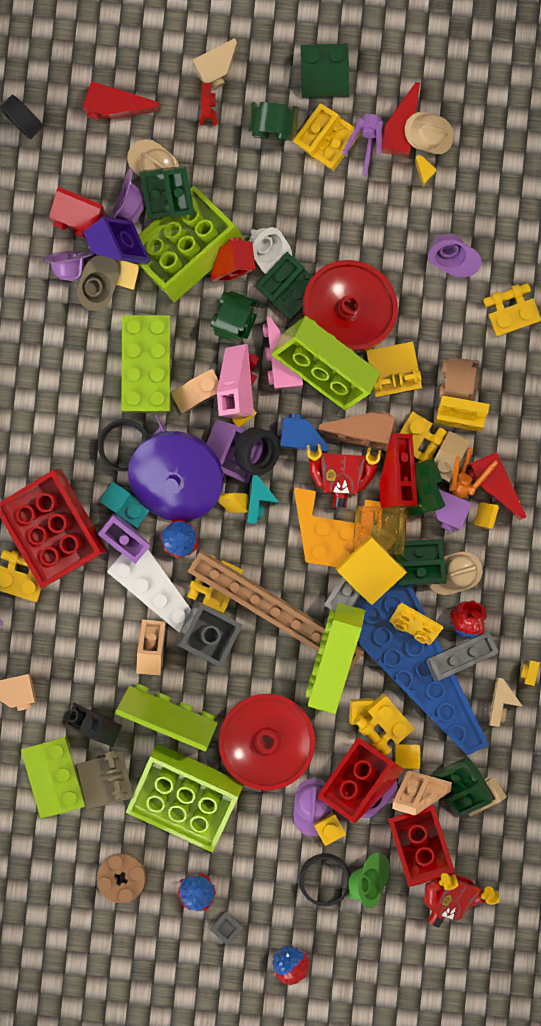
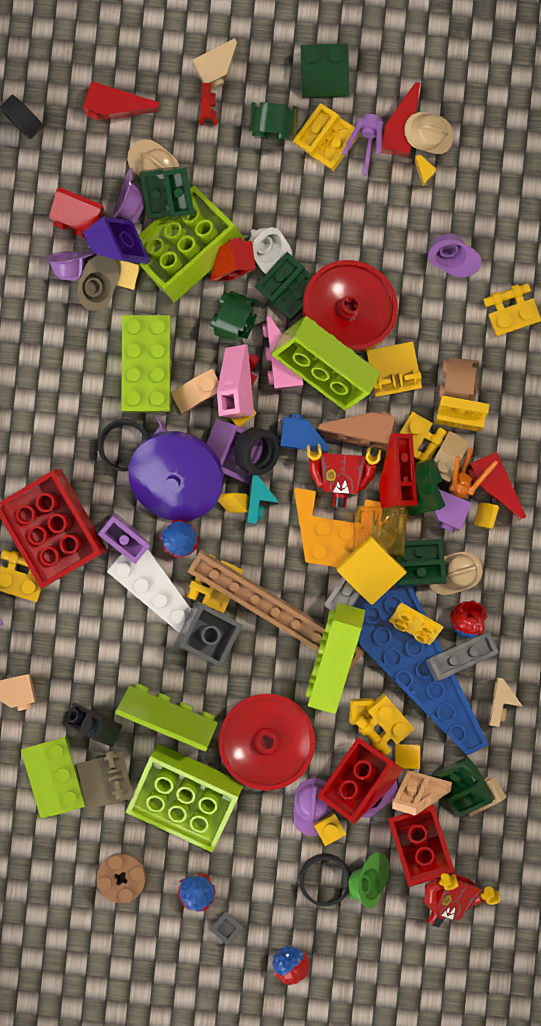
(124, 504): teal slope -> none
(151, 647): light nougat slope -> none
(529, 672): yellow plate -> none

